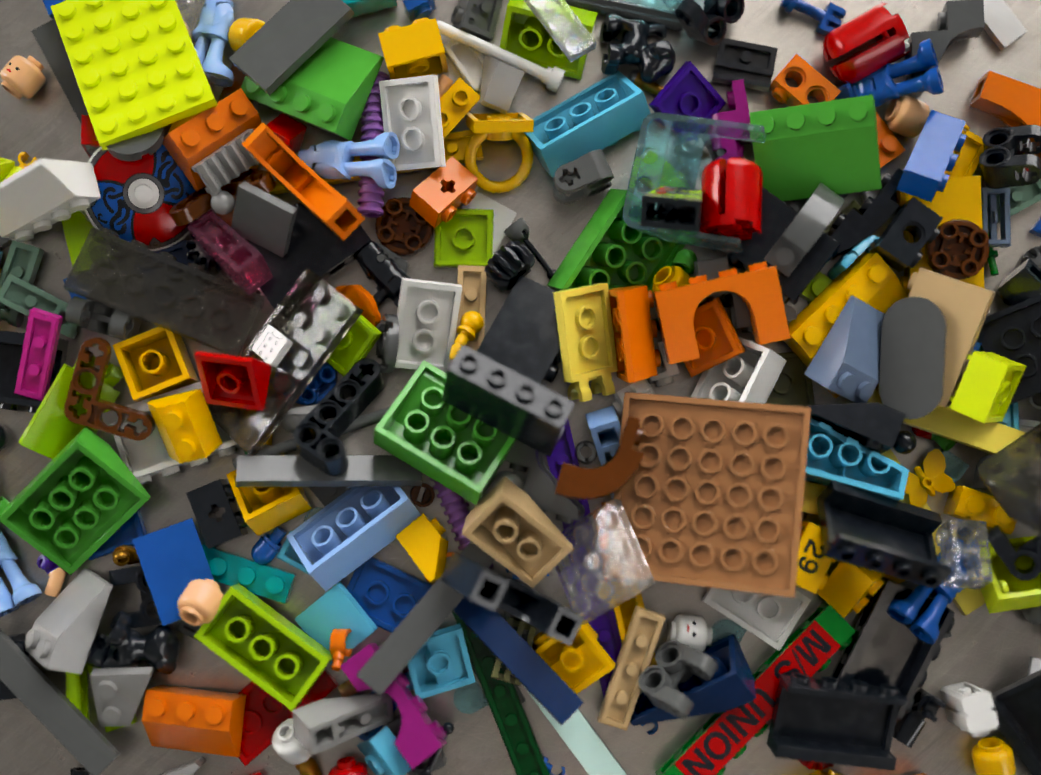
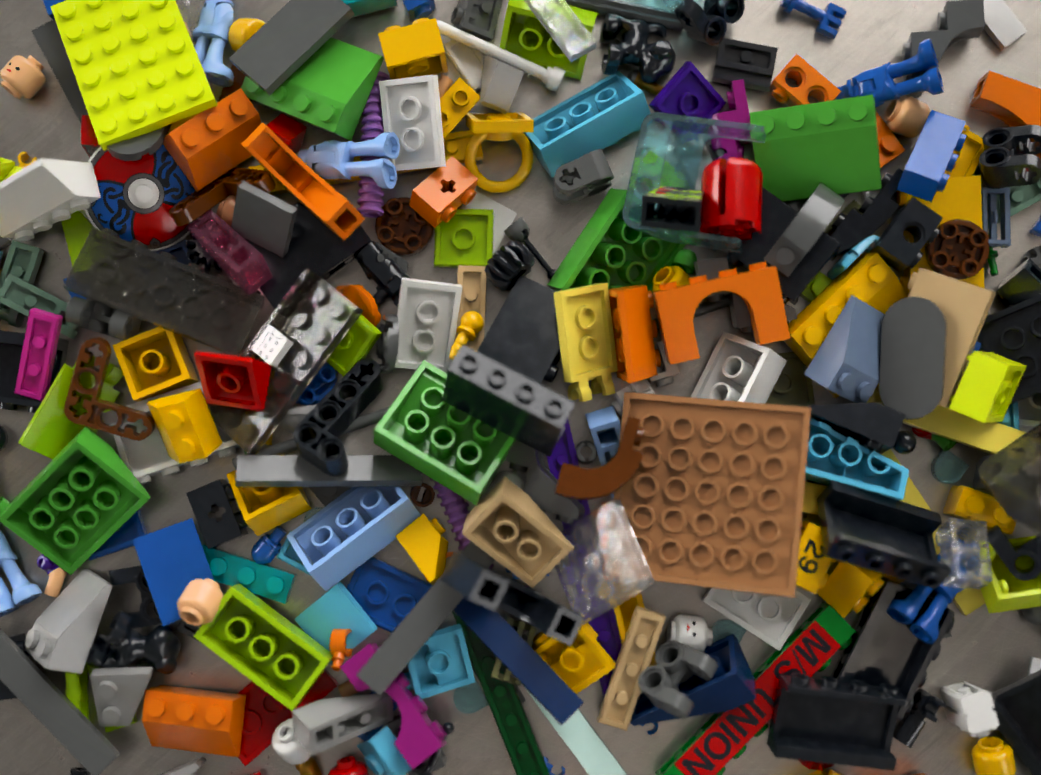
(125, 555): pearl gold arm -> none
(222, 167): light grey gear -> none
(714, 337): orange tile -> none
(888, 48): red cylinder -> none
(928, 480): yellow piece -> none

